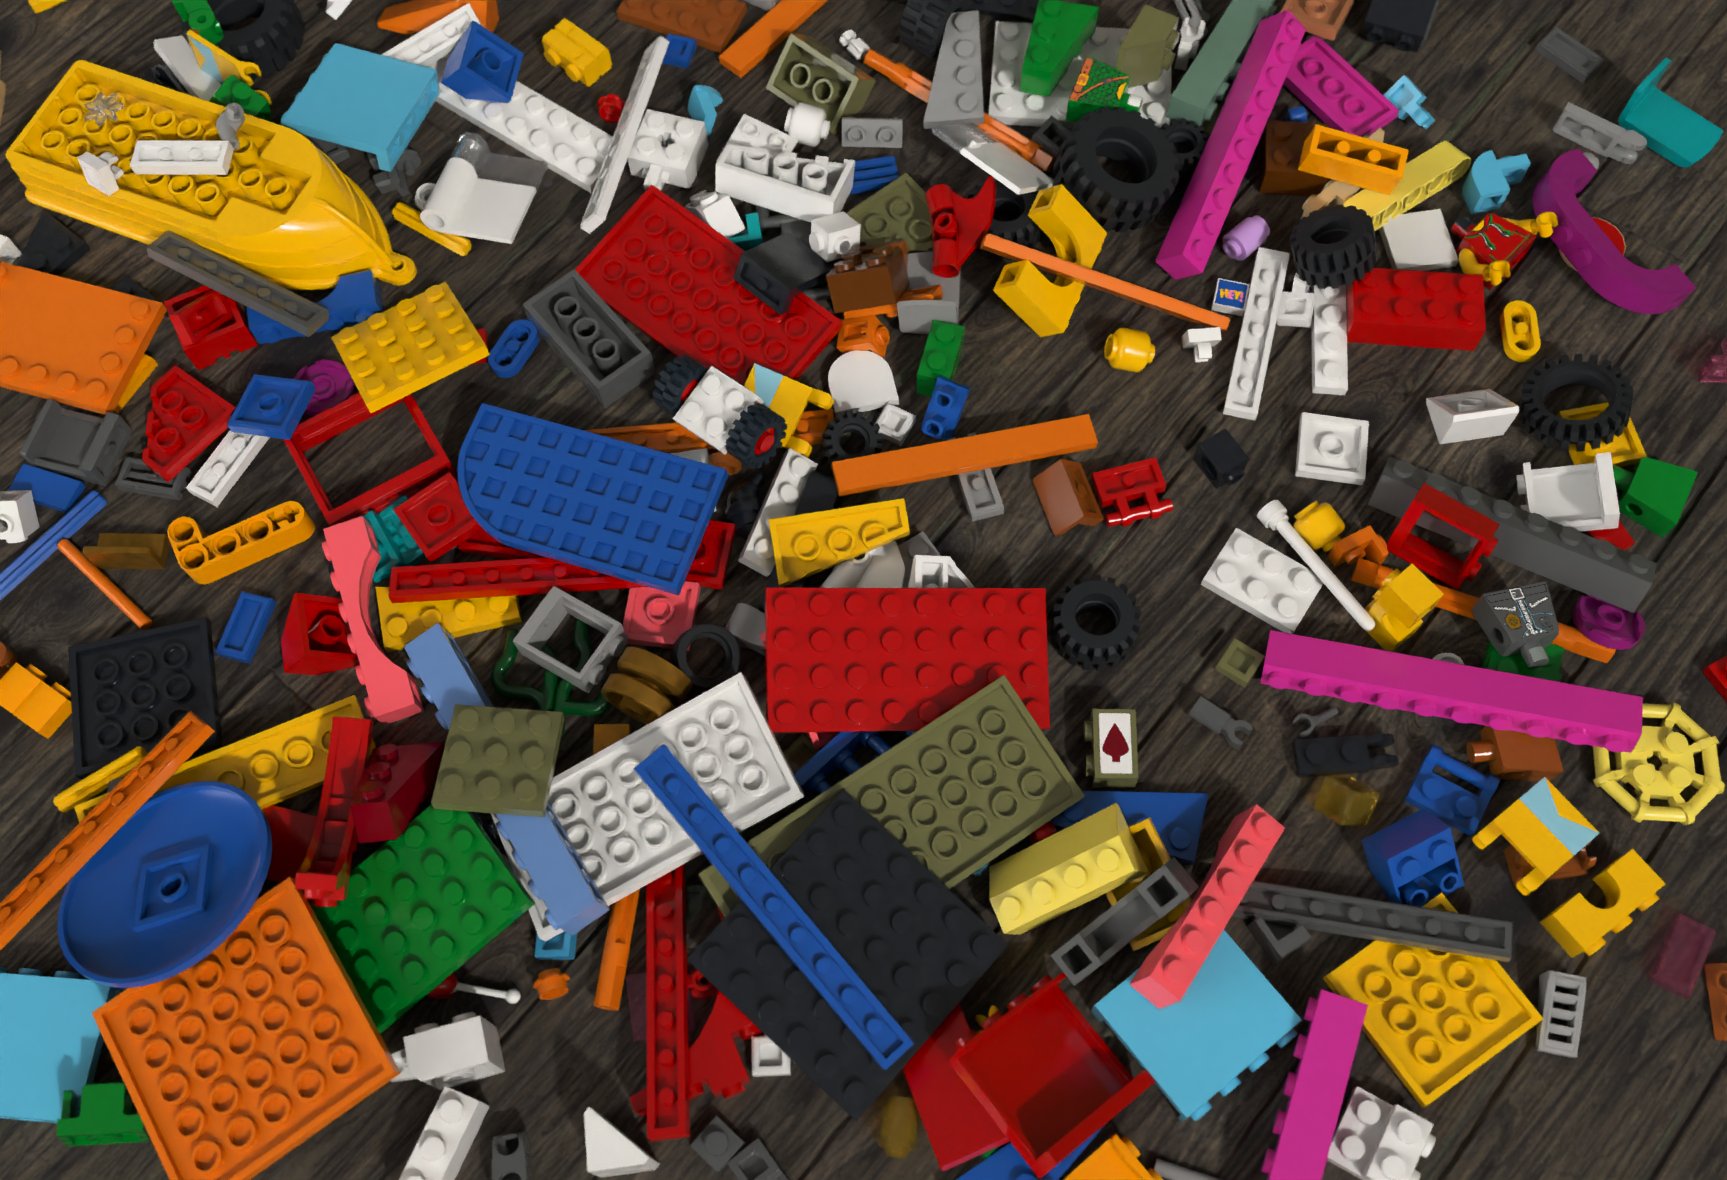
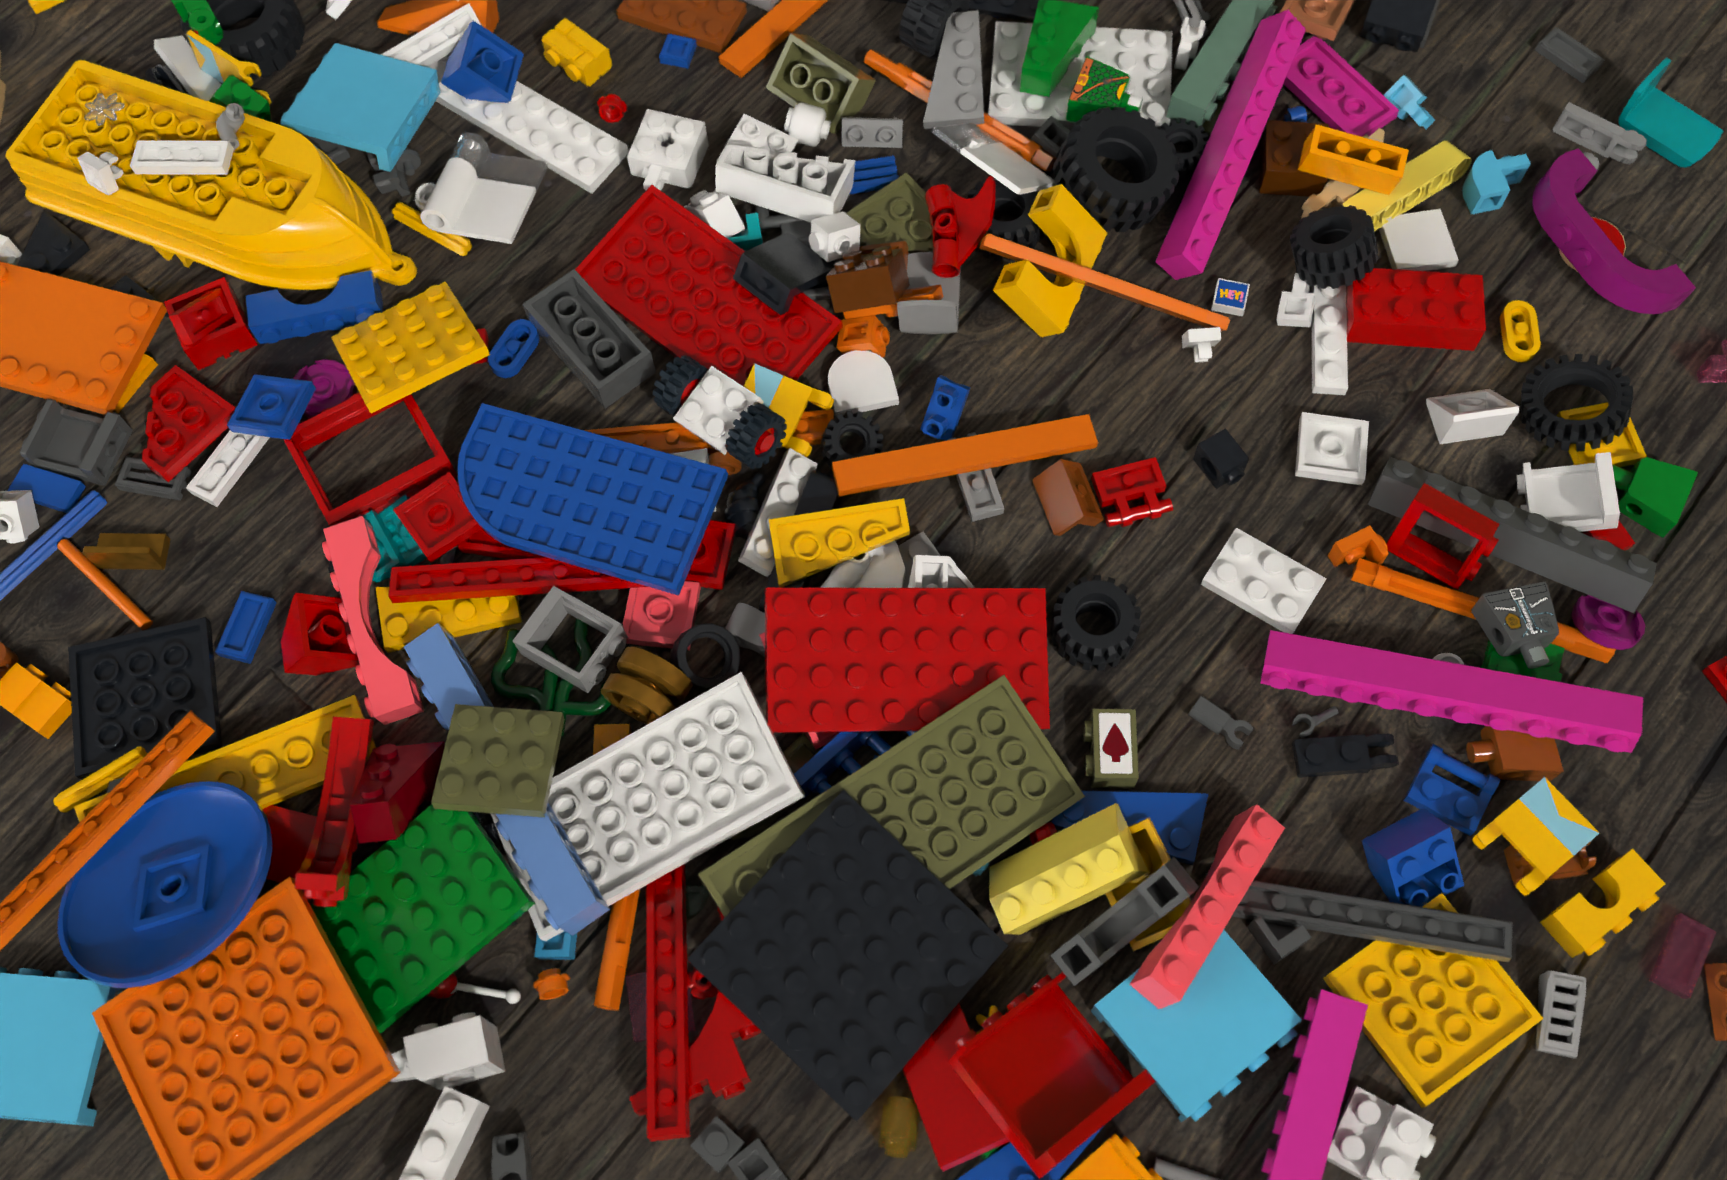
(102, 1119): green panel -> none
(213, 550): light orange beam -> none
(238, 283): dark grey plate -> none
(610, 1150): white slope -> none
(624, 135): white tile -> none
(702, 105): medium azure tile -> none
(768, 1058): white tile -> none
(774, 907): blue plate -> none
(856, 47): white piece -> none
(895, 424): white tile -> none
(940, 355): green brick -> none
(1129, 350): yellow head -> none
(1148, 46): olive slope -> none
(1239, 662): olive plate -> none
(1245, 237): lavender brick -> none
(1256, 334): white plate -> none
(1275, 517): white piece -> none
(1319, 525): yellow head -> none
(1346, 800): clear yellow panel -> none
(1400, 606): yellow arch -> none
(1498, 244): torso -> none
(1673, 775): light yellow plate -> none

